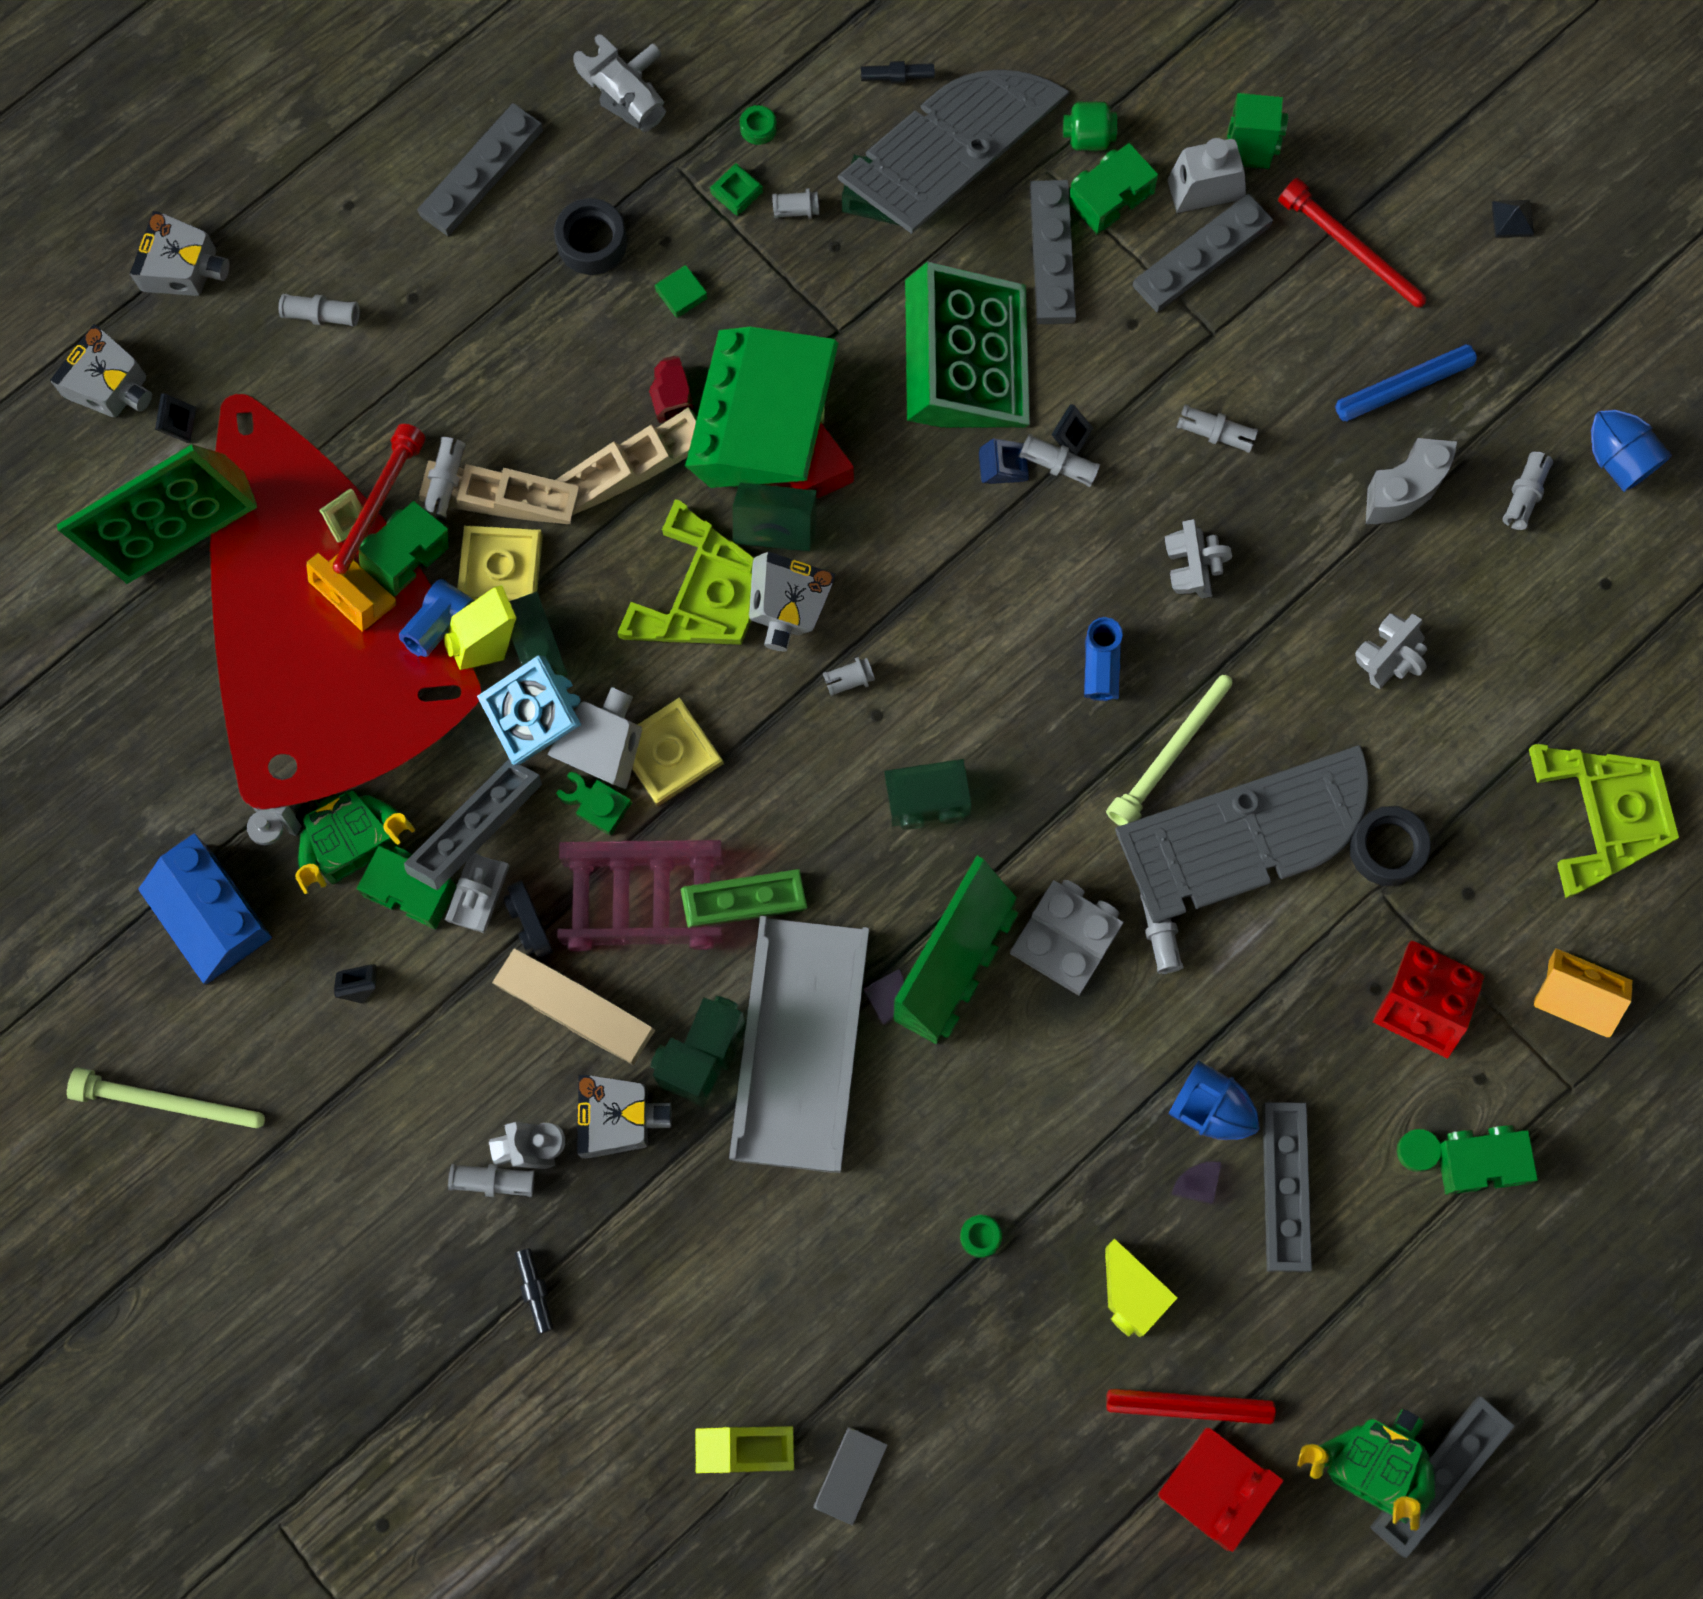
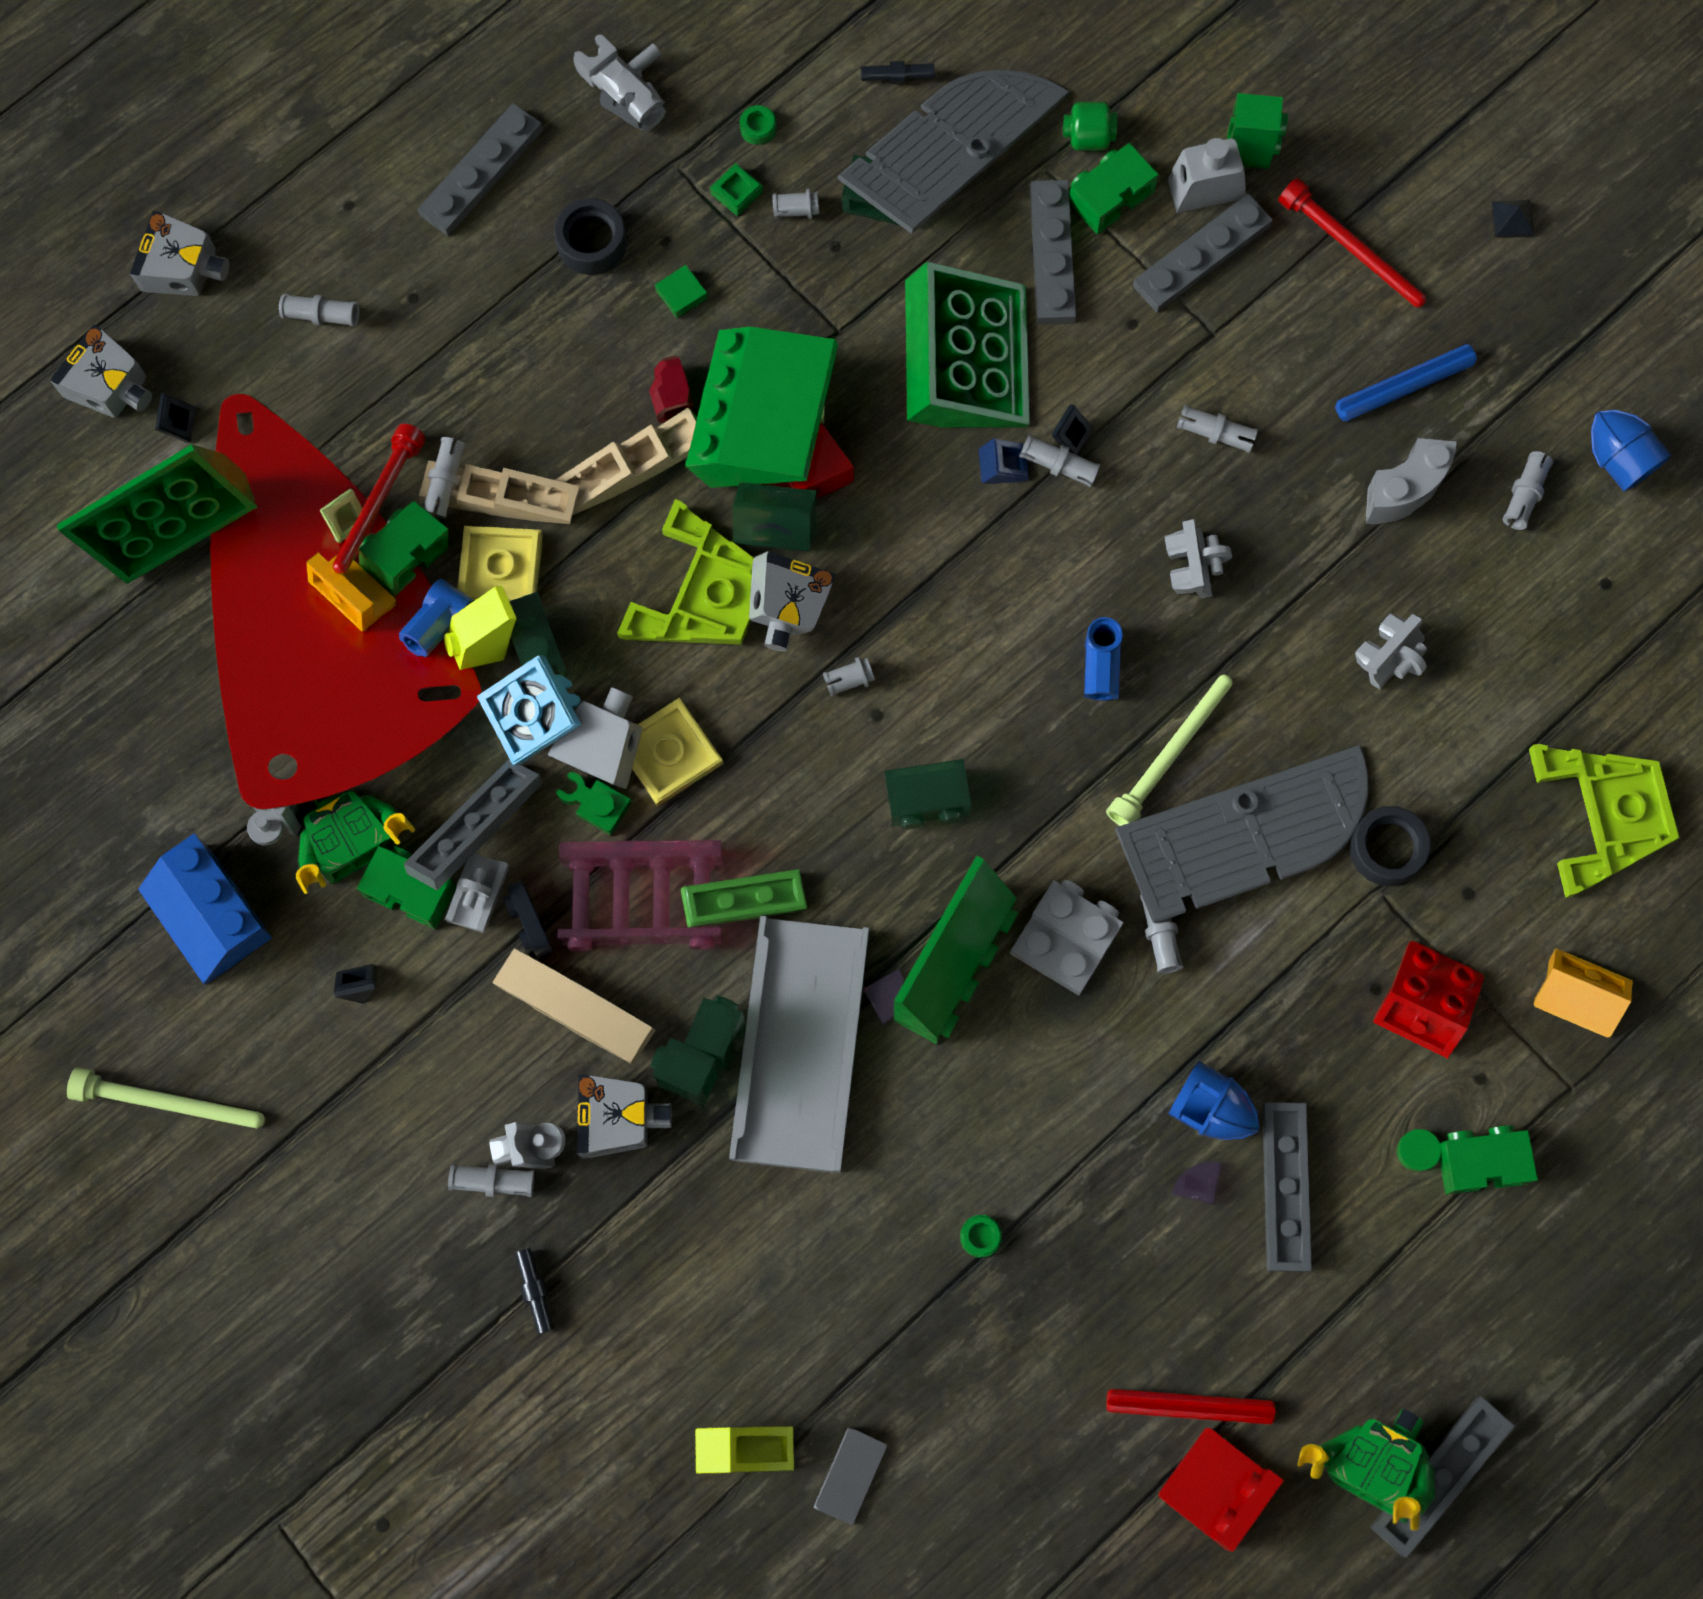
(1133, 1292): neon yellow slope -> none

